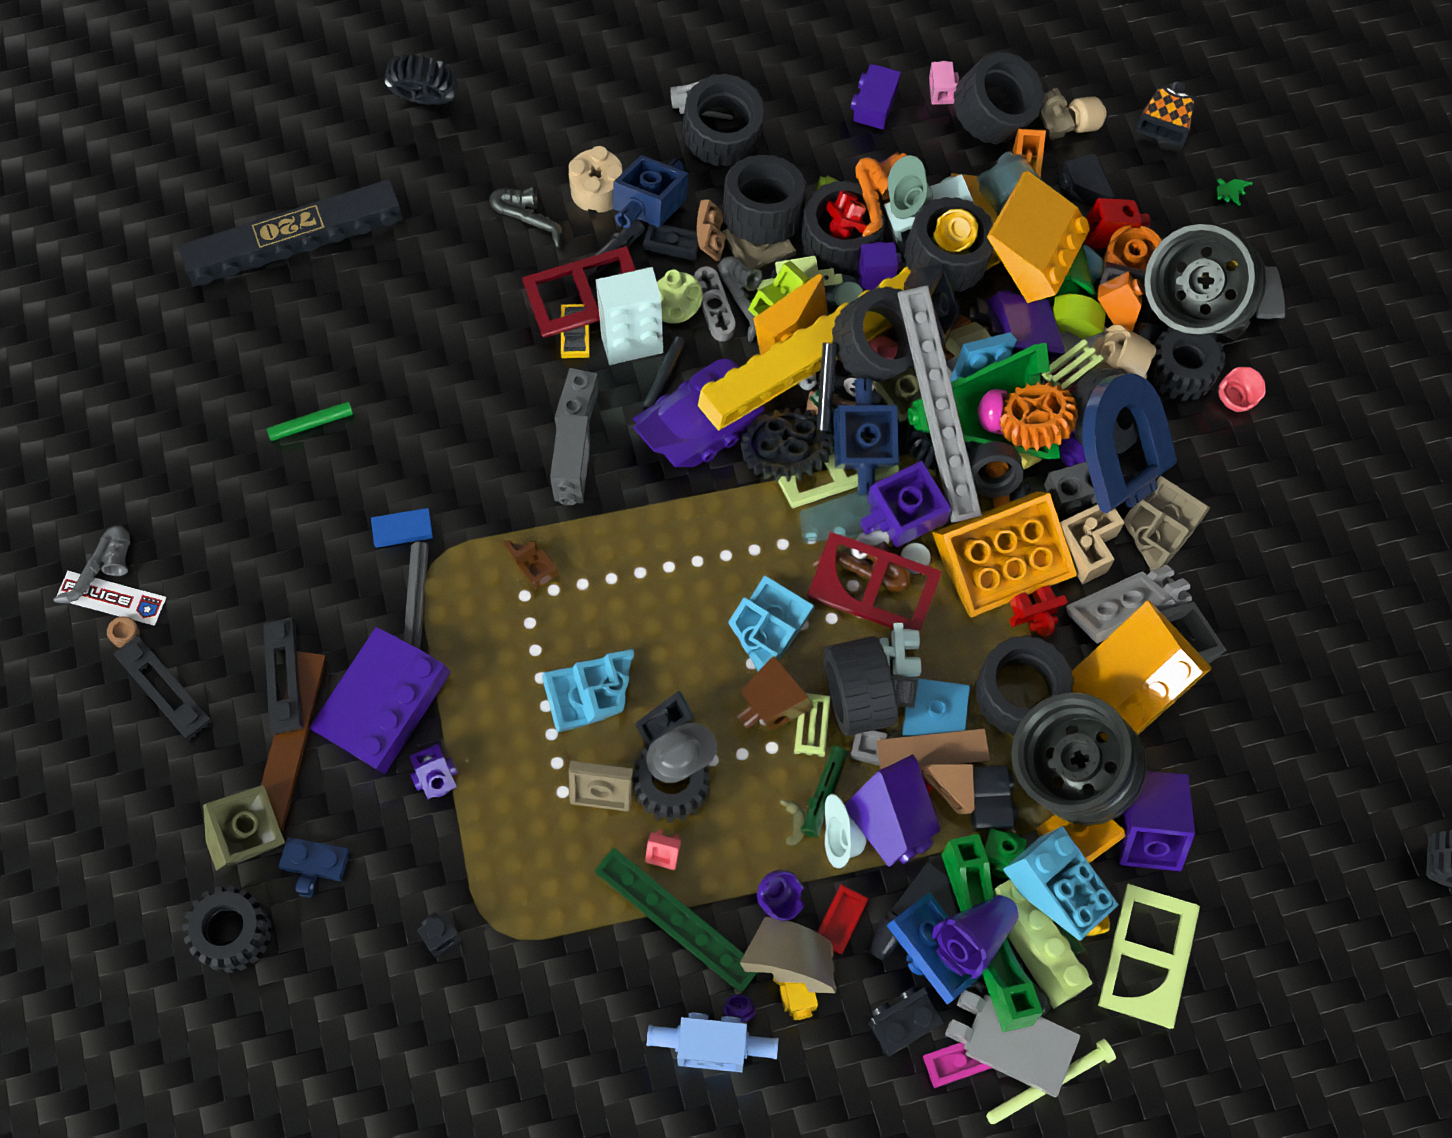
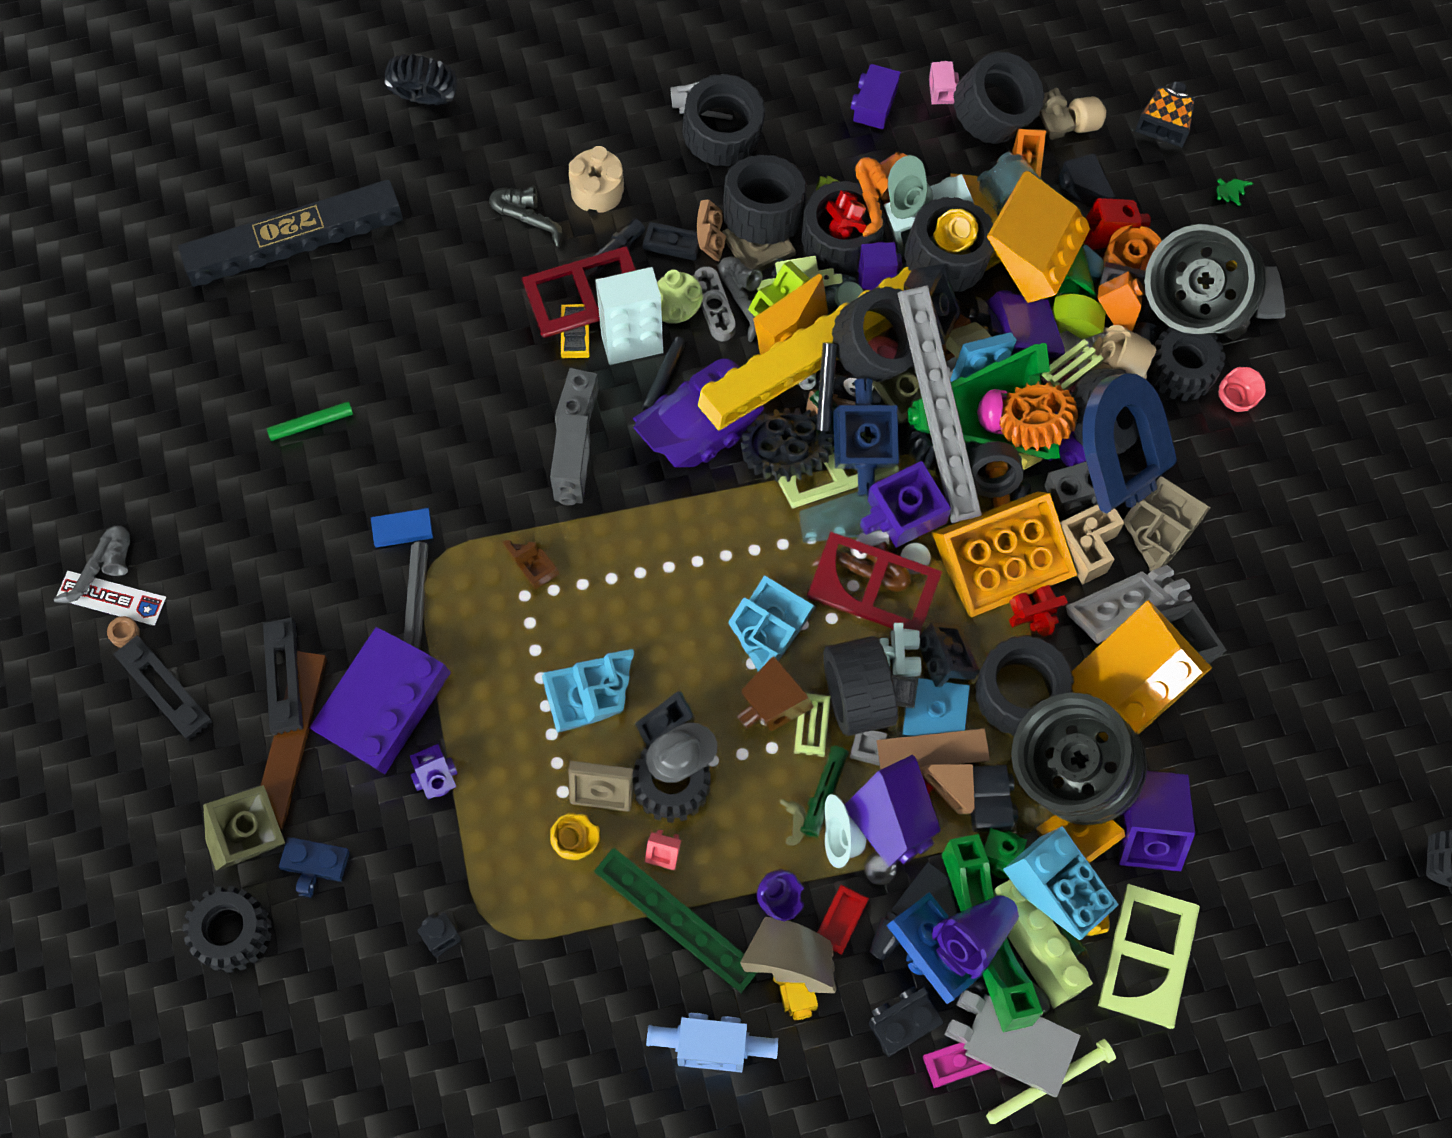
(574, 836): none -> yellow hair
(649, 191): dark blue brick -> none
(740, 1007): dark purple plate -> none
(877, 869): none -> clear smoke tile
(947, 653): none -> black bracket

